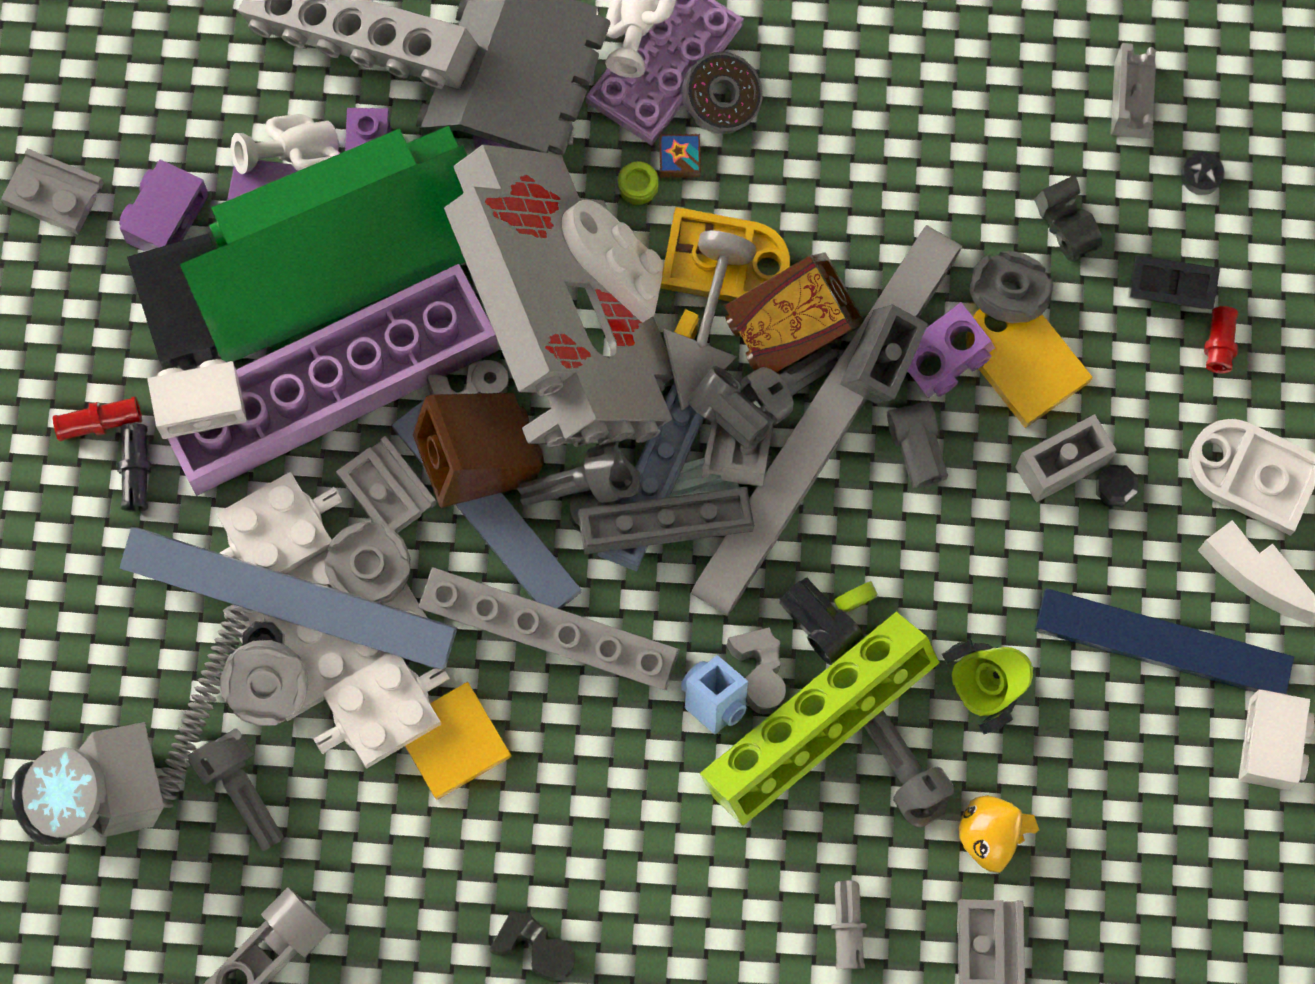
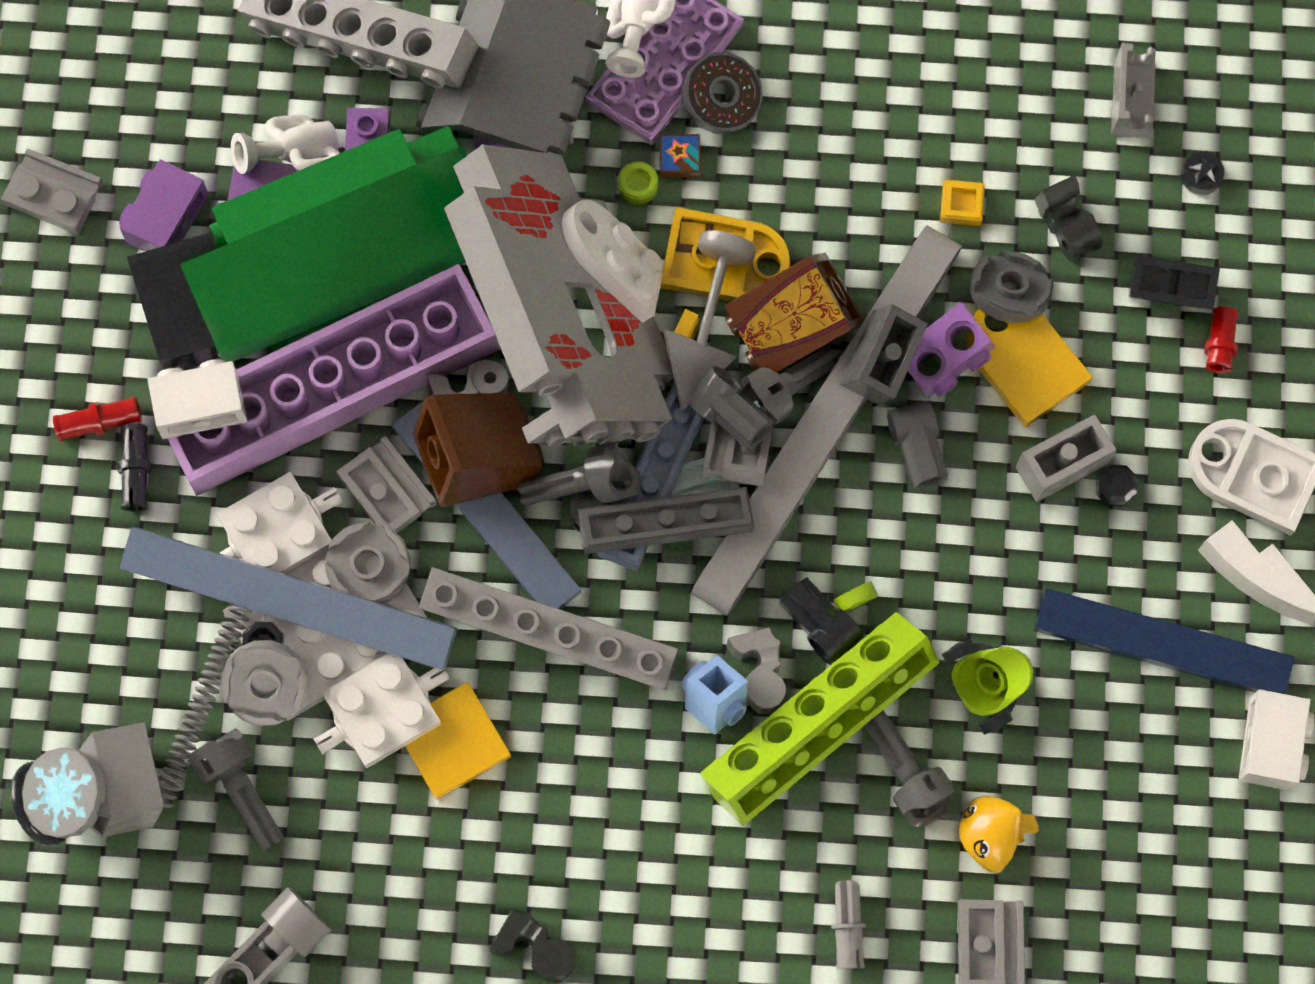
(962, 202): none -> yellow tile

